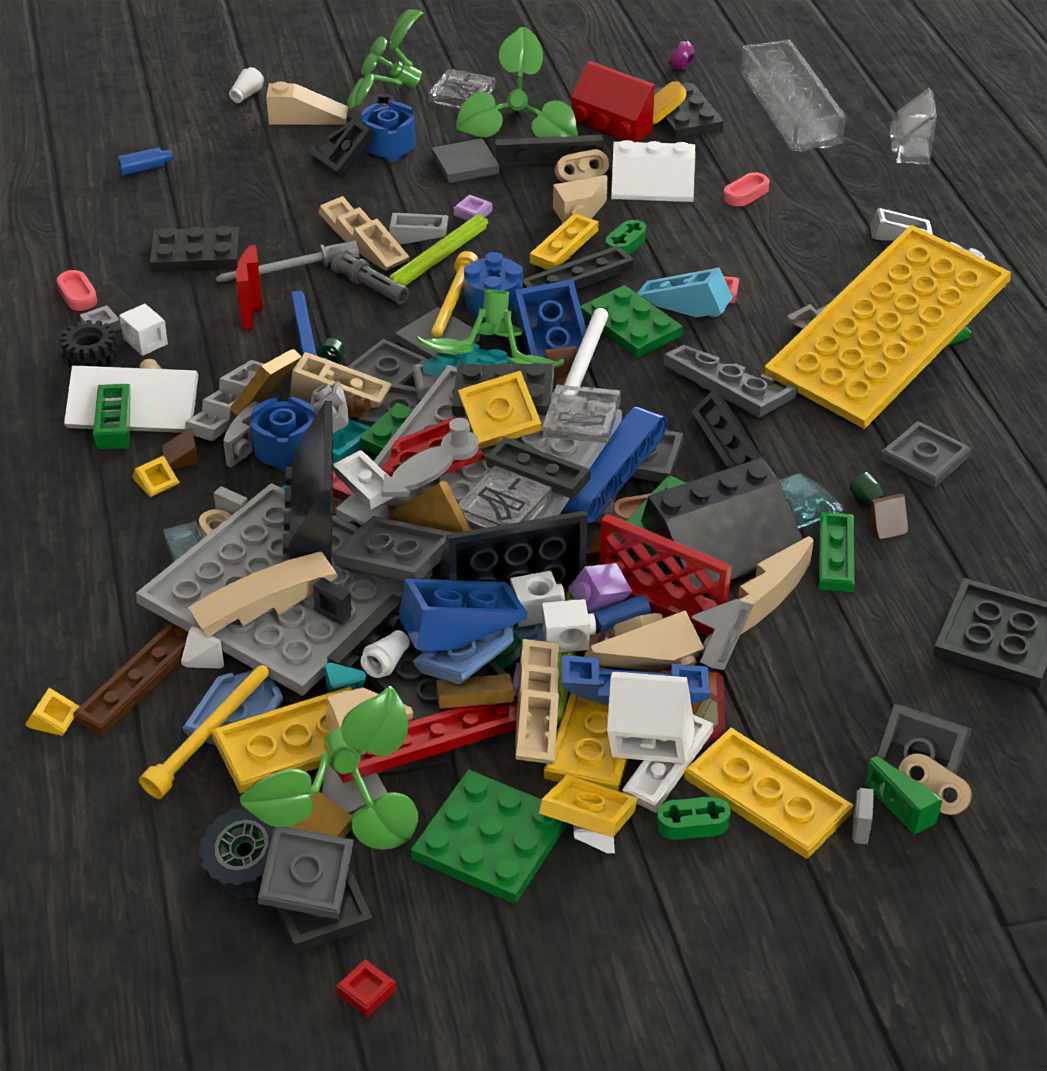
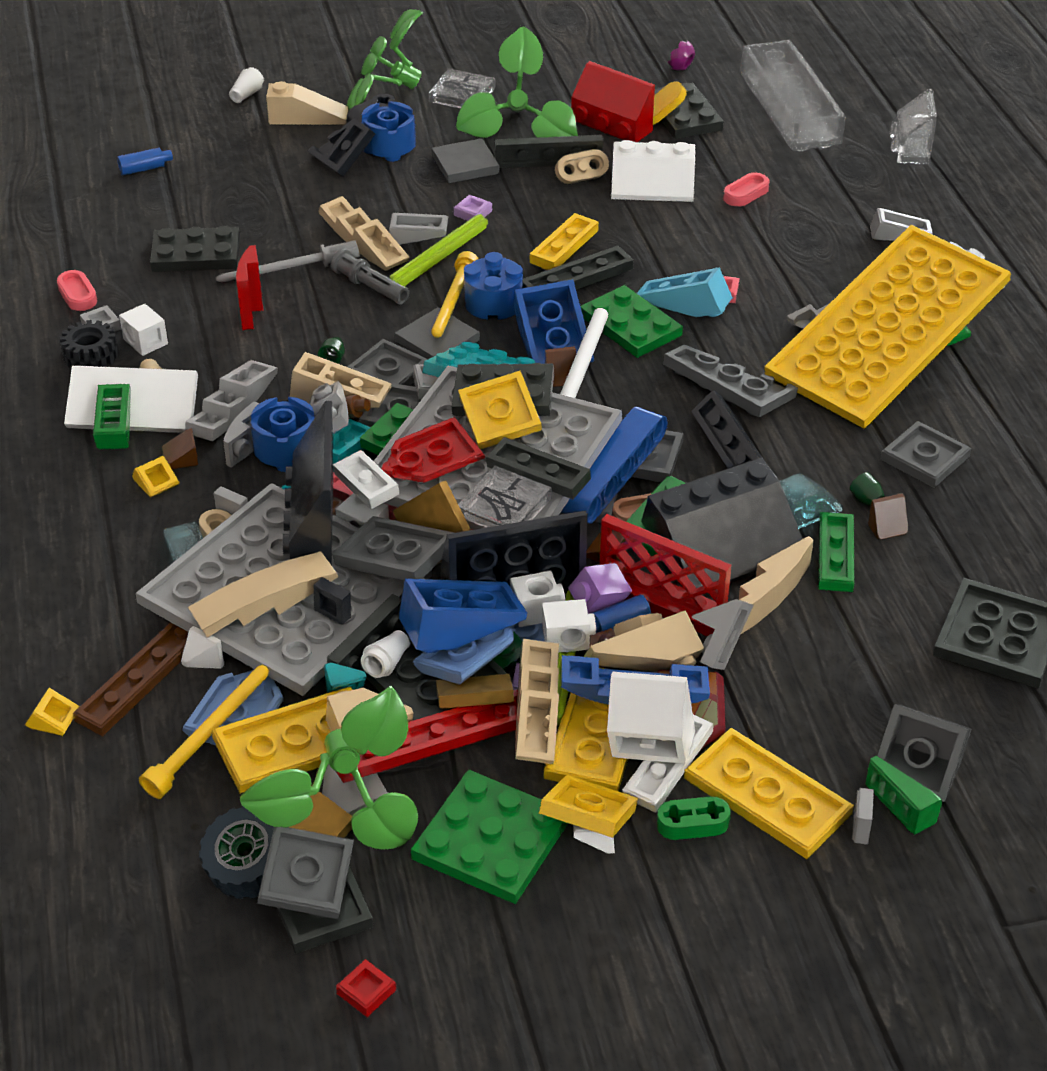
(266, 381): pearl gold tile -> none
(302, 323): blue tile -> none
(433, 462): light grey brick -> none
(496, 322): bright green plant -> none
(580, 197): tan slope -> none
(582, 413): clear tile -> none
(627, 236): green beam -> none
(938, 779): tan plate -> none

